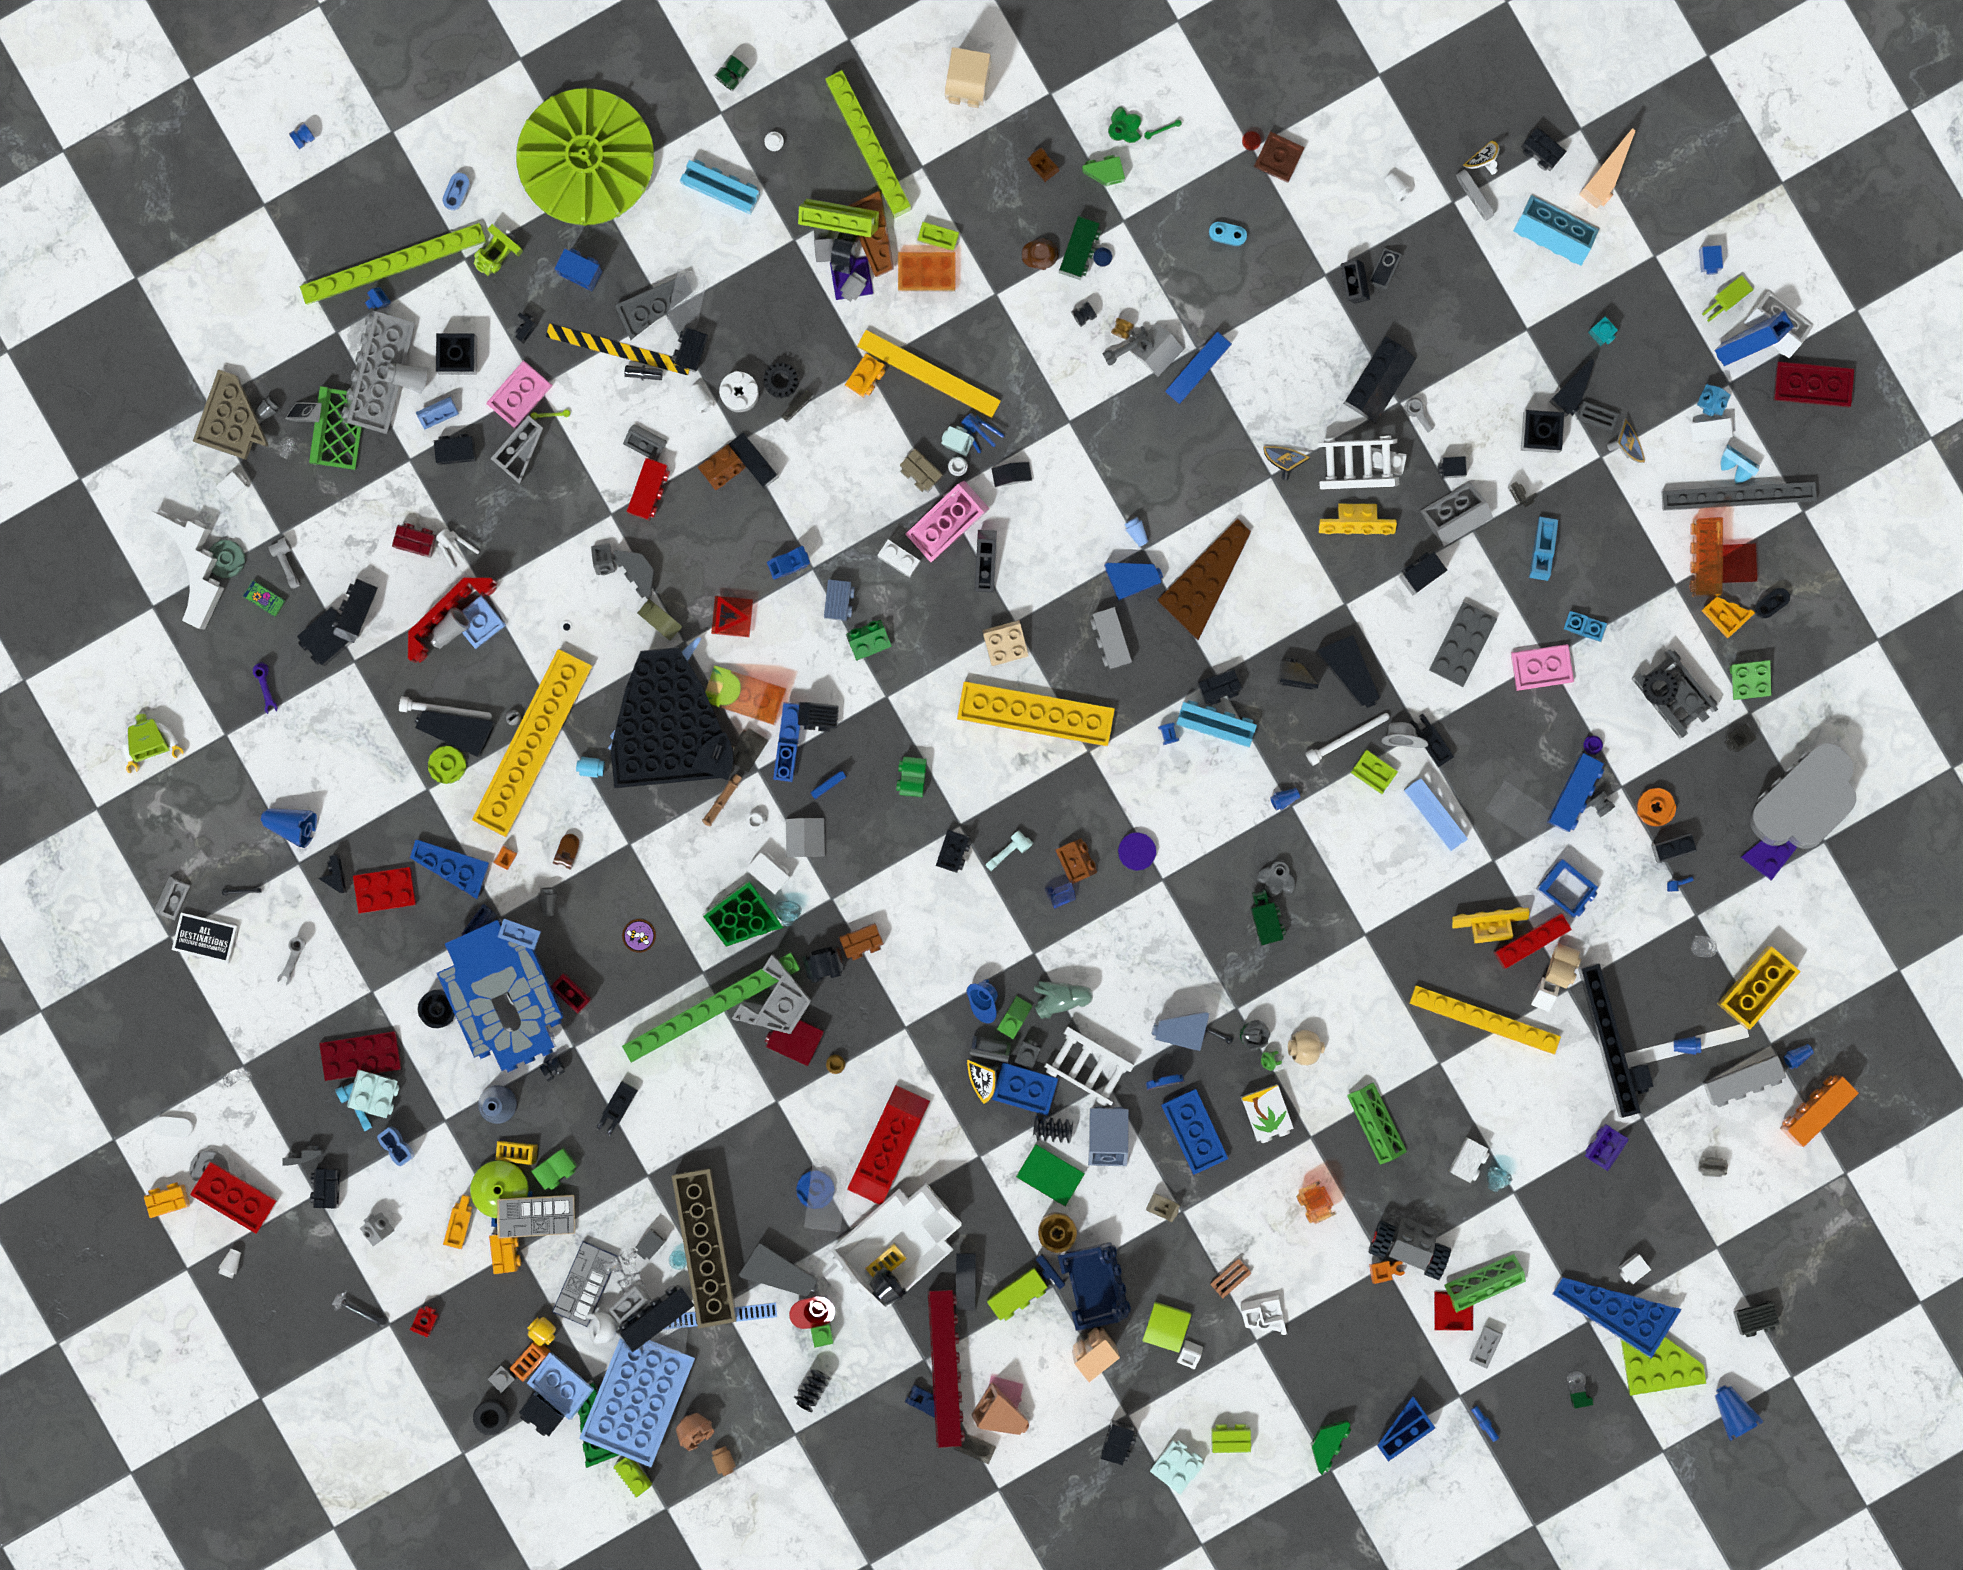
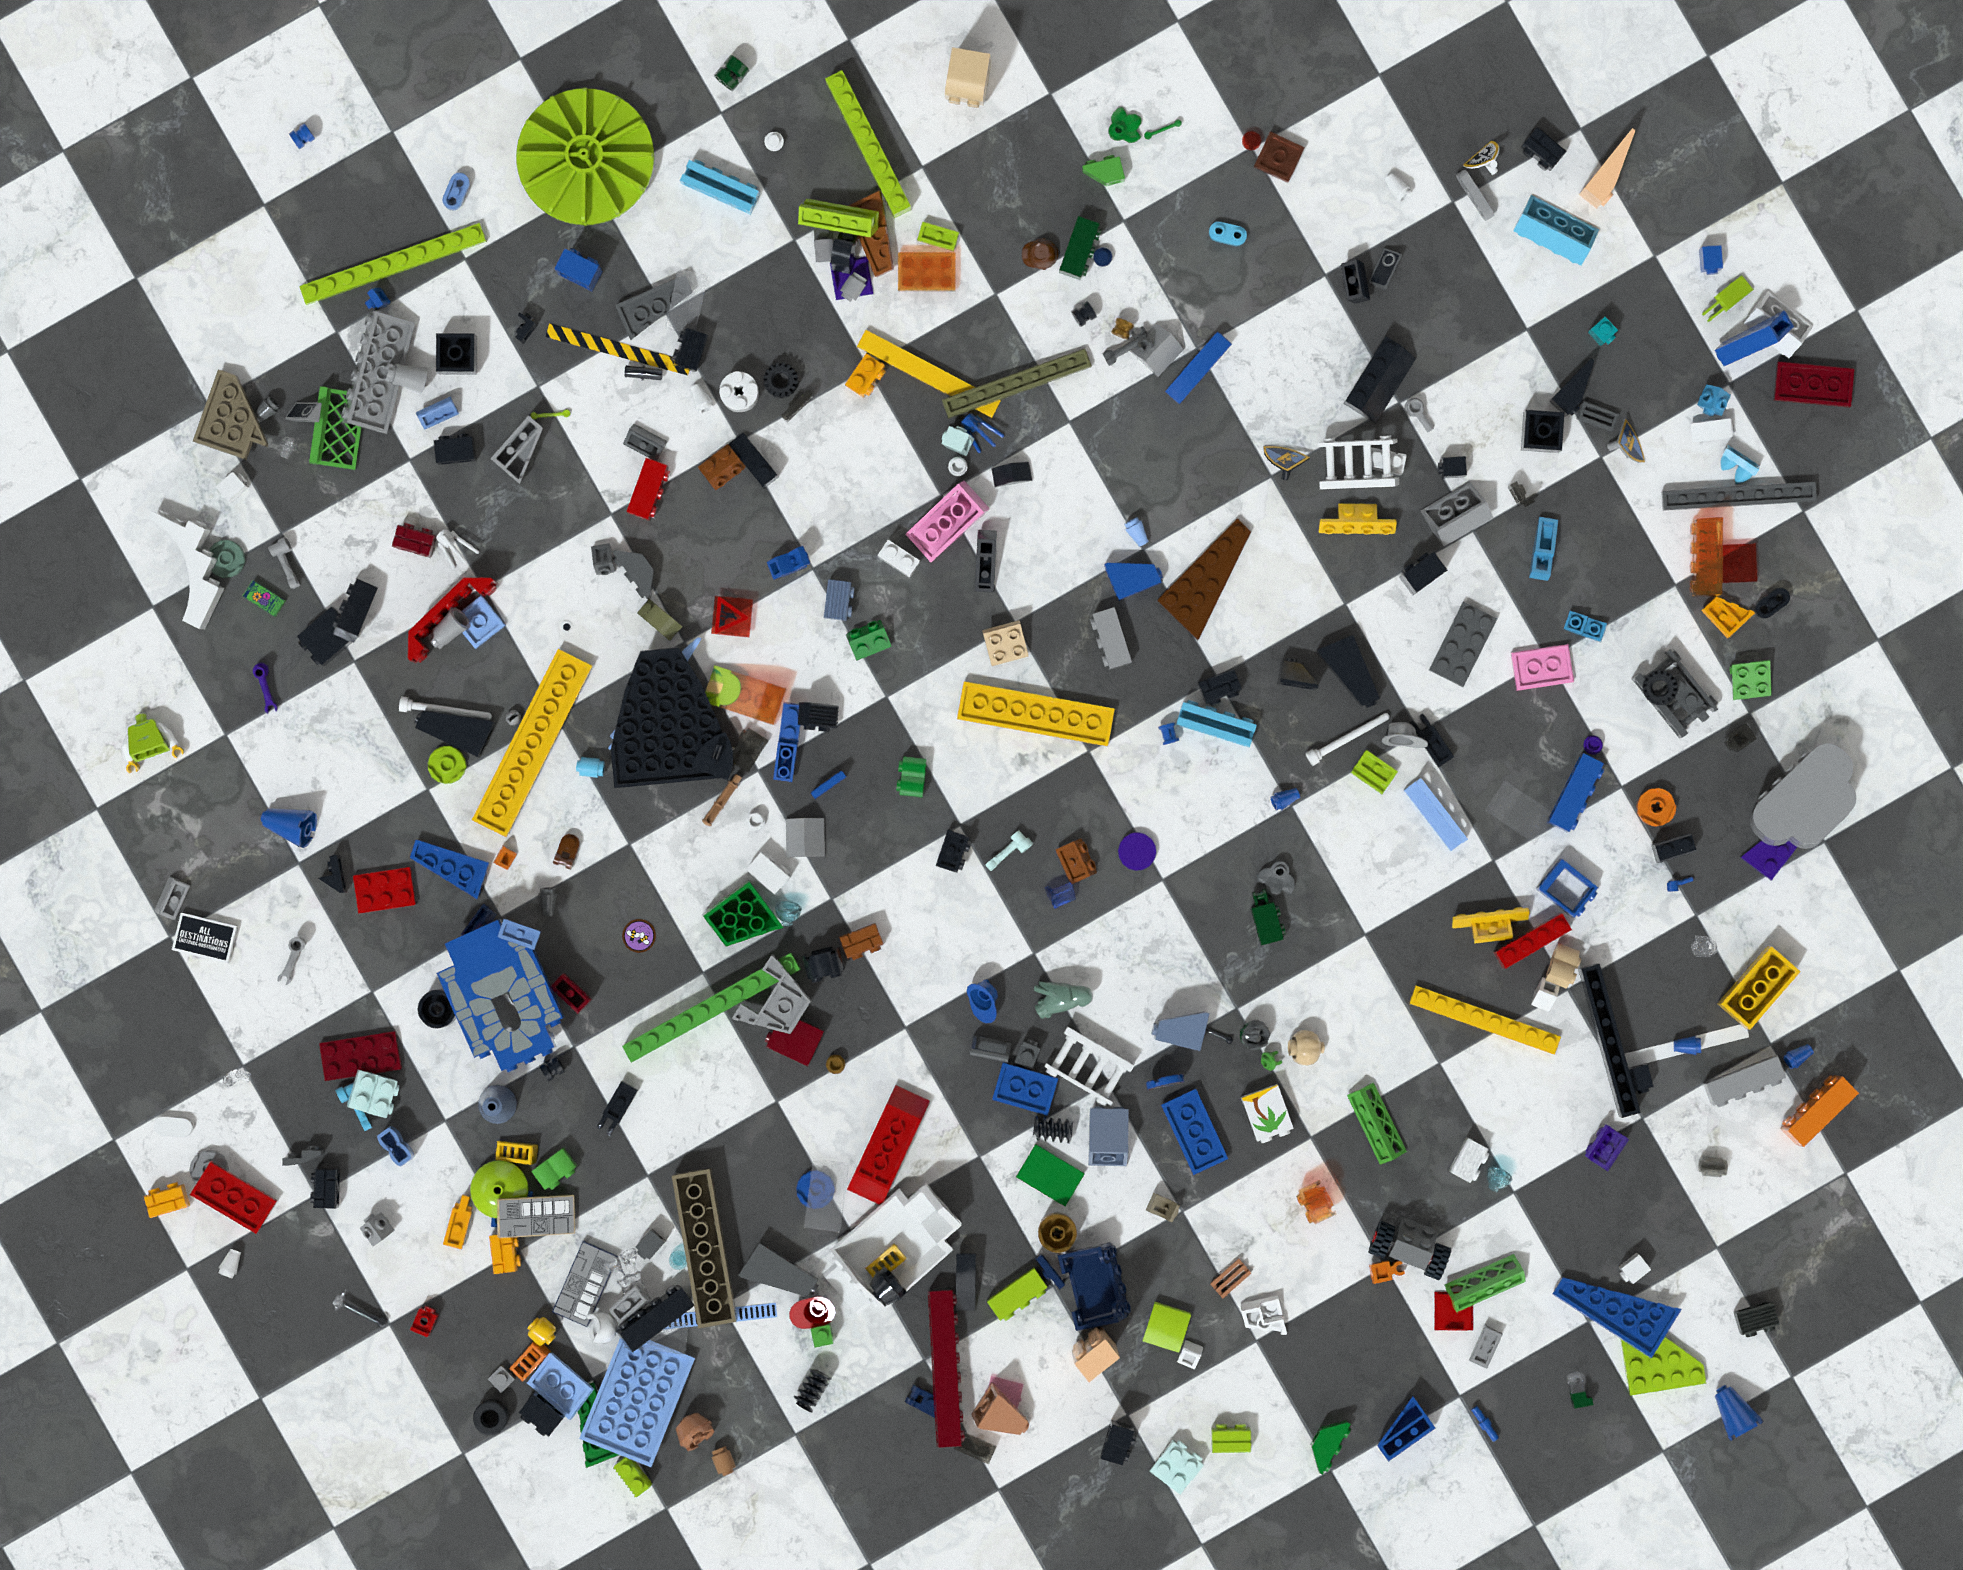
(225, 892): black hinge -> none
(503, 244): lime tile -> none
(519, 394): bright pink tile -> none
(921, 471): dark tan brick -> none
(983, 1079): shield -> none
(1014, 1017): bright green slope -> none
(1016, 383): none -> olive tile
(1042, 164): reddish brown bracket -> none
(1601, 804): dark grey wheel -> none

